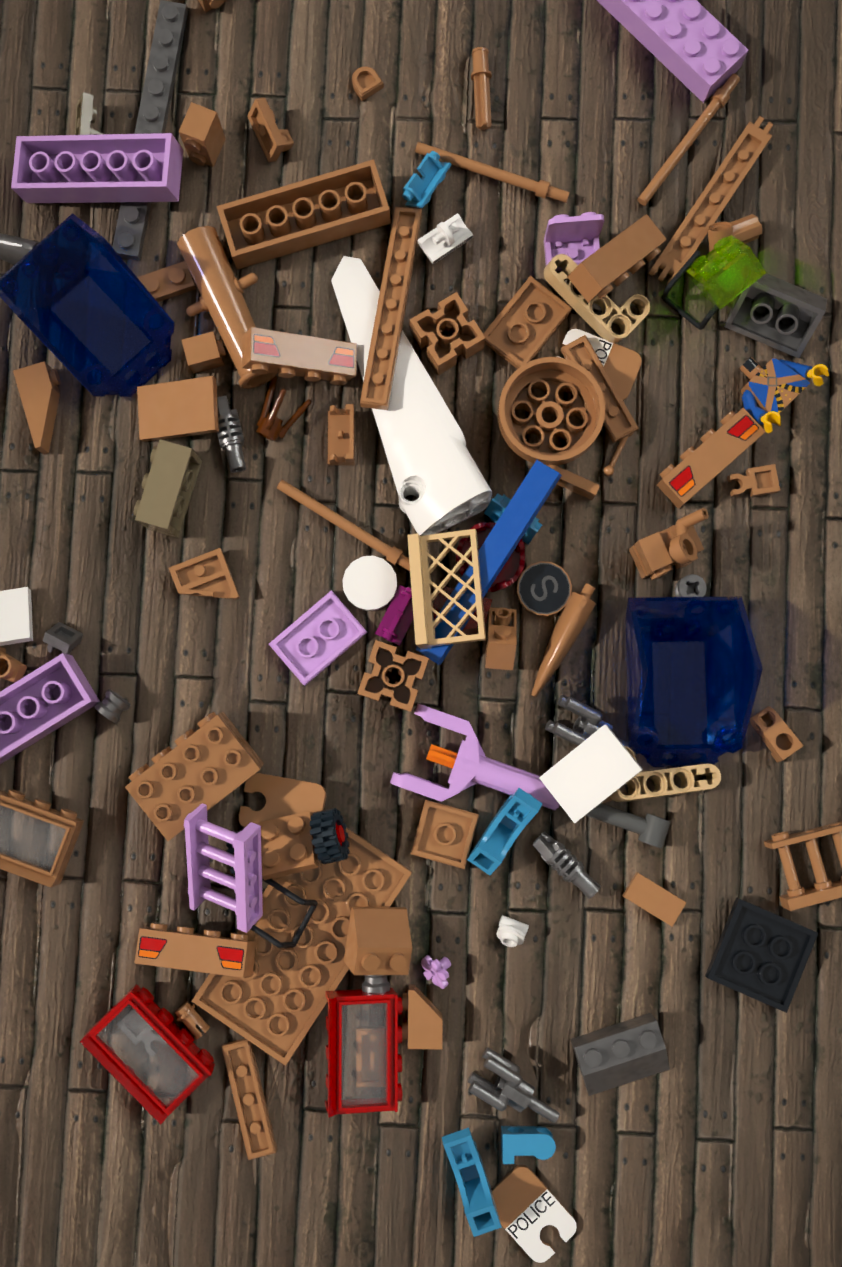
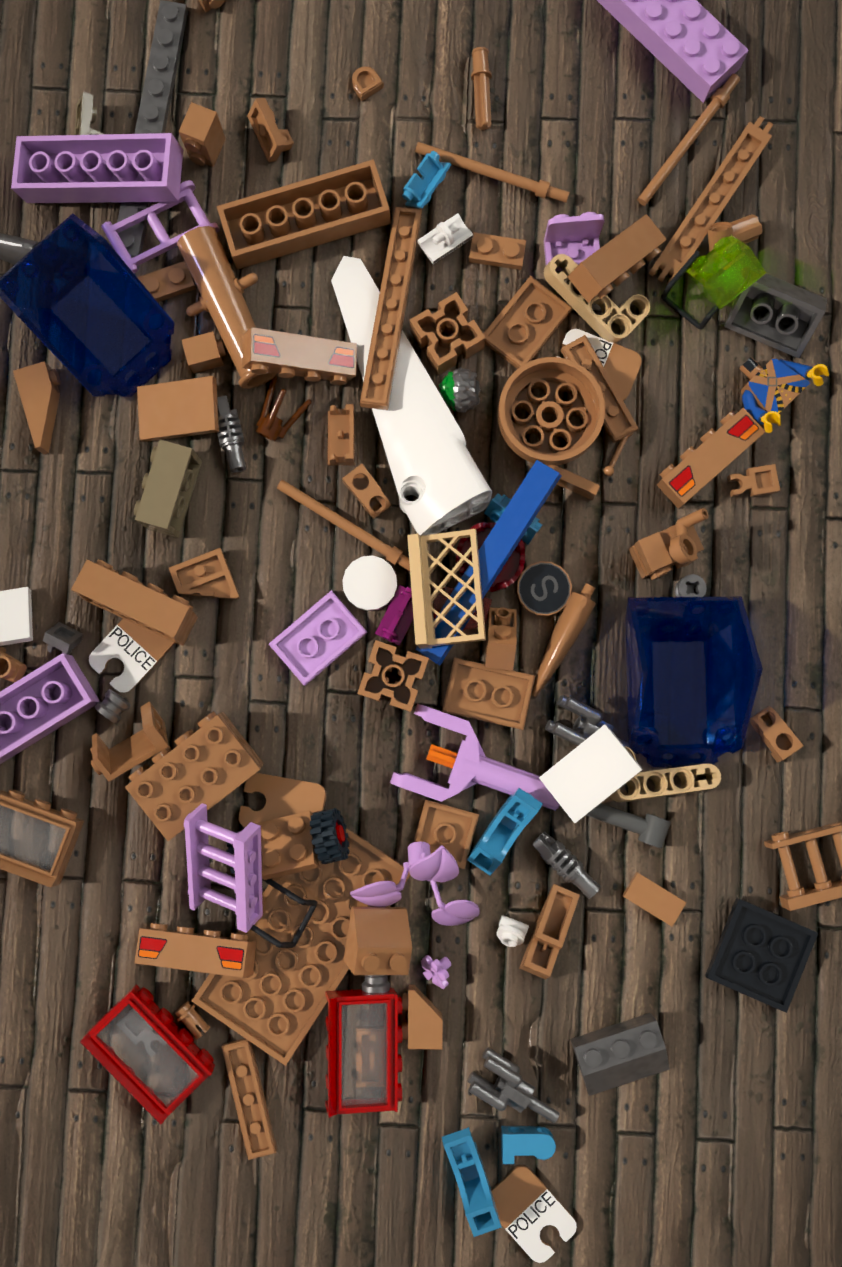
(132, 750): none -> medium nougat panel
(135, 602): none -> medium nougat brick
(137, 650): none -> white piece
(166, 244): none -> lavender piece
(366, 491): none -> medium nougat leg
(422, 866): none -> lavender plant
(460, 390): none -> flat silver piece
(488, 694): none -> medium nougat tile
(497, 251): none -> medium nougat plate
(549, 932): none -> medium nougat slope

